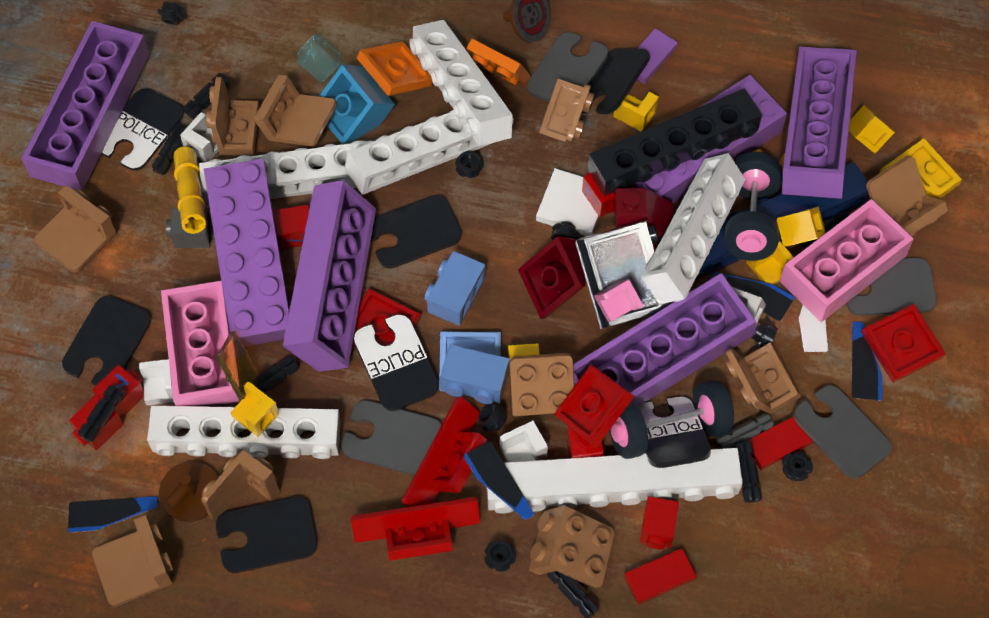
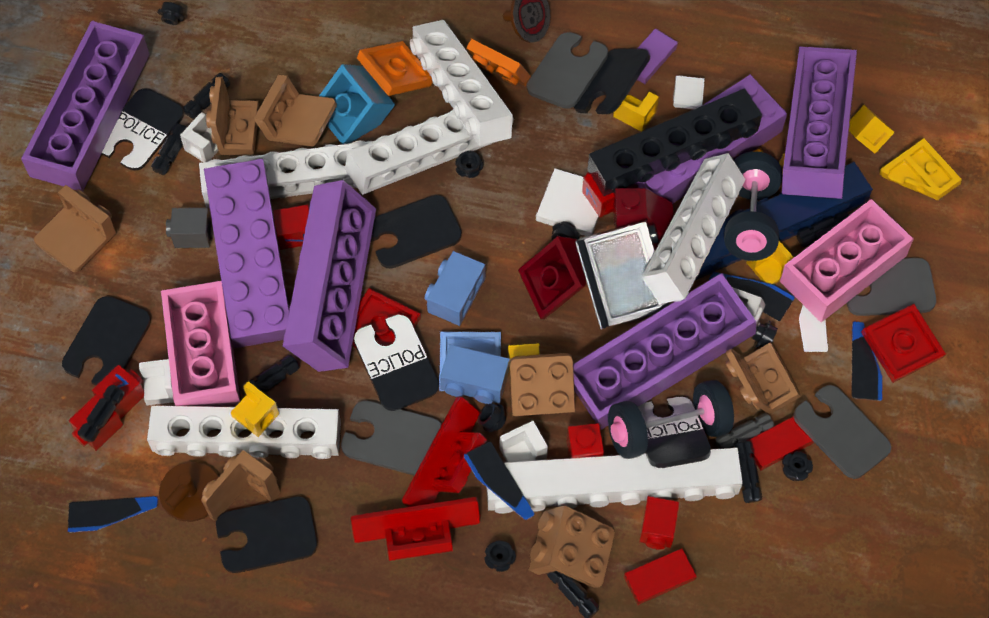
(133, 564): medium nougat bracket -> none
(190, 202): yellow piece -> none
(236, 364): clear yellow piece -> none
(318, 58): clear light blue panel -> none
(565, 110): medium nougat bracket -> none
(593, 405): red tile -> none
(618, 299): bright pink panel -> none
(688, 92): none -> white panel
(801, 226): yellow panel -> none
(903, 197): medium nougat bracket -> none

